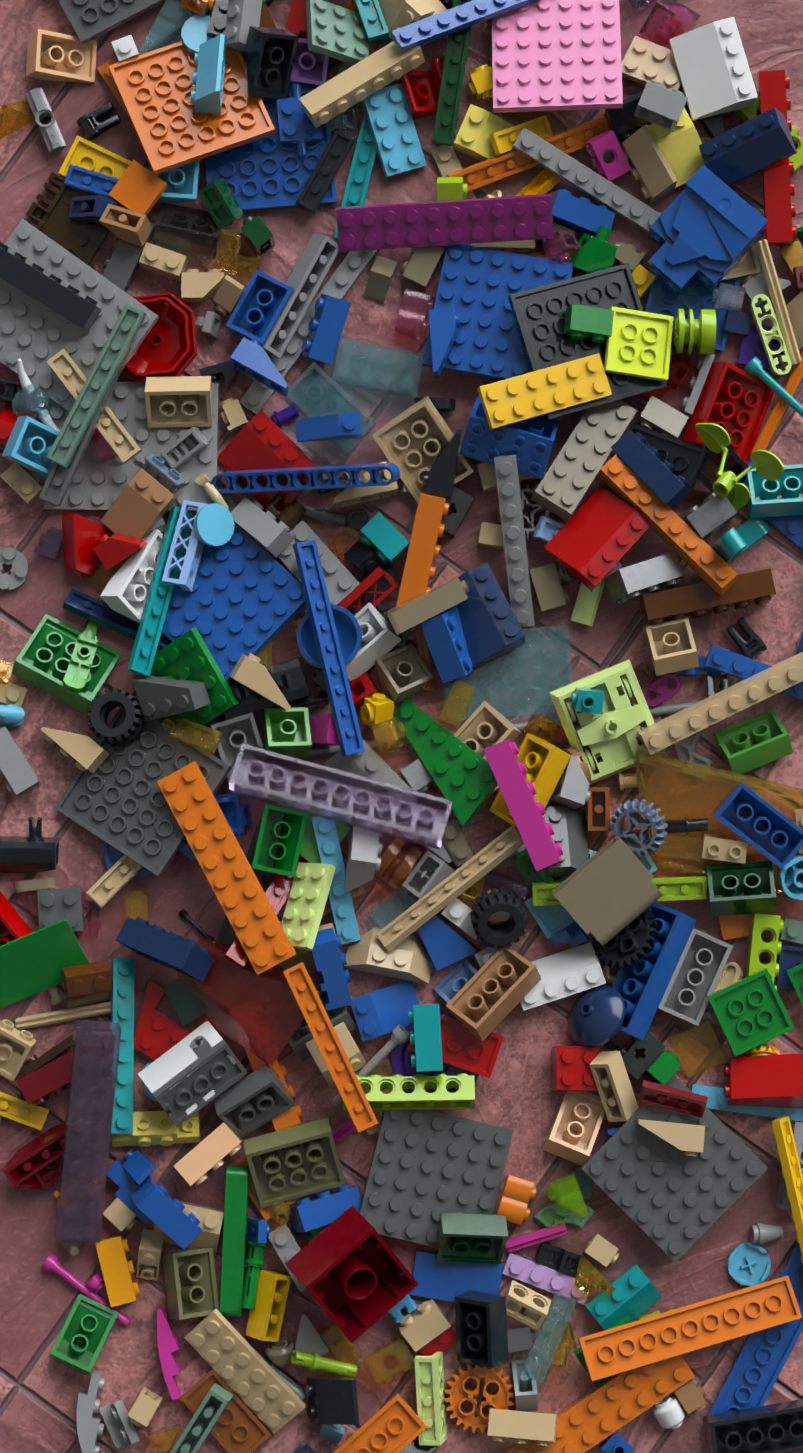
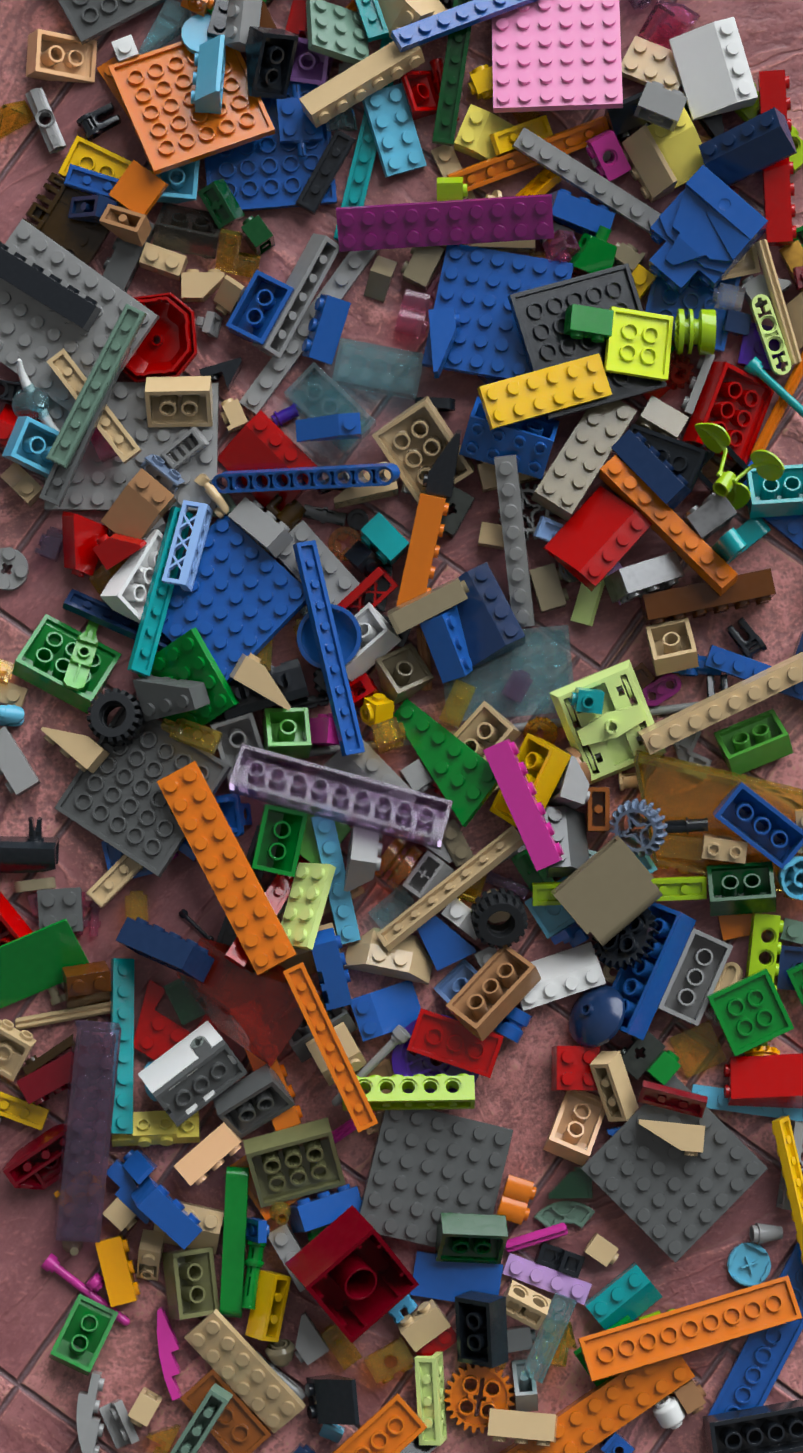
(214, 524): medium azure tile -> none
(255, 363): slope -> none
(314, 1361): lime pin -> none
(426, 1037): teal brick -> none
(513, 1023): none -> blue wheel
(517, 686): none -> clear purple brick
(567, 1194): clear neon green slope -> none
(590, 1277): clear yellow slope -> none

